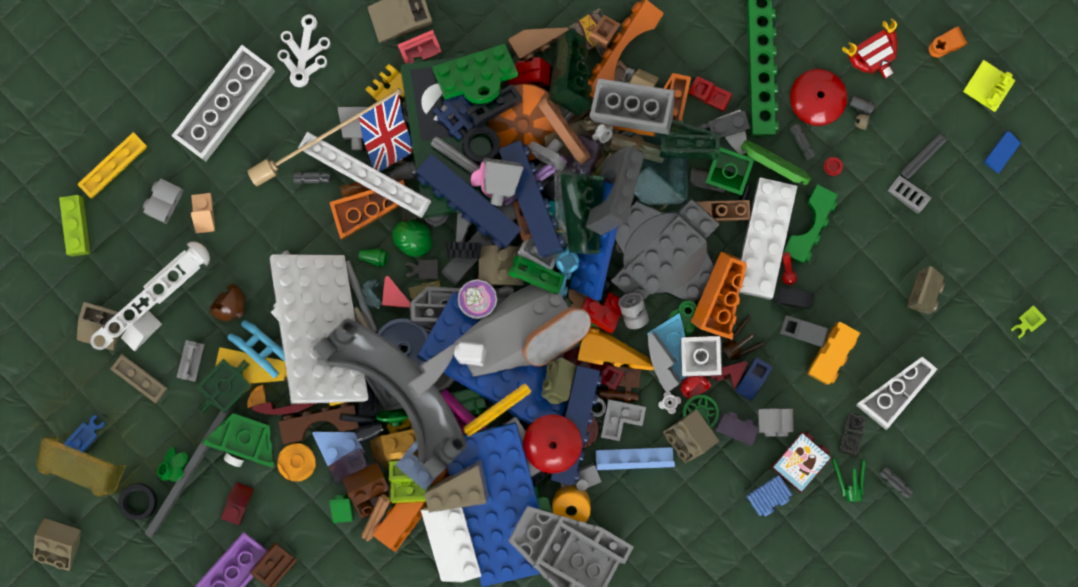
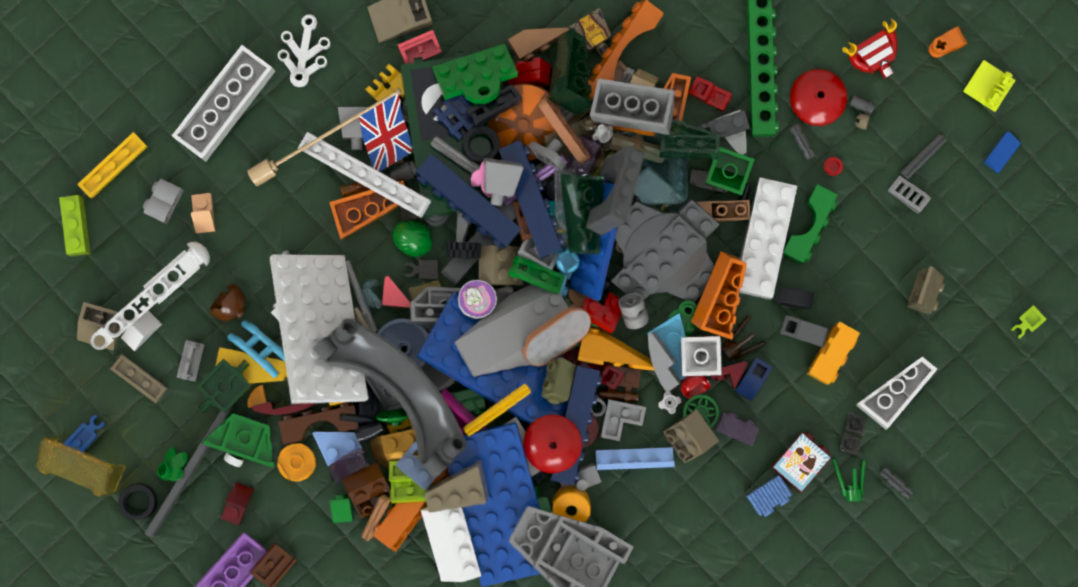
(56, 544): dark tan slope -> none
(311, 177): dark grey axle -> none
(376, 257): green cone -> none
(431, 371): light grey slope -> none
(470, 353): white brick -> none
(604, 32): nougat slope -> none
(775, 162): bright green tile -> none
(776, 421): light grey brick -> none
(788, 277): red bar -> none

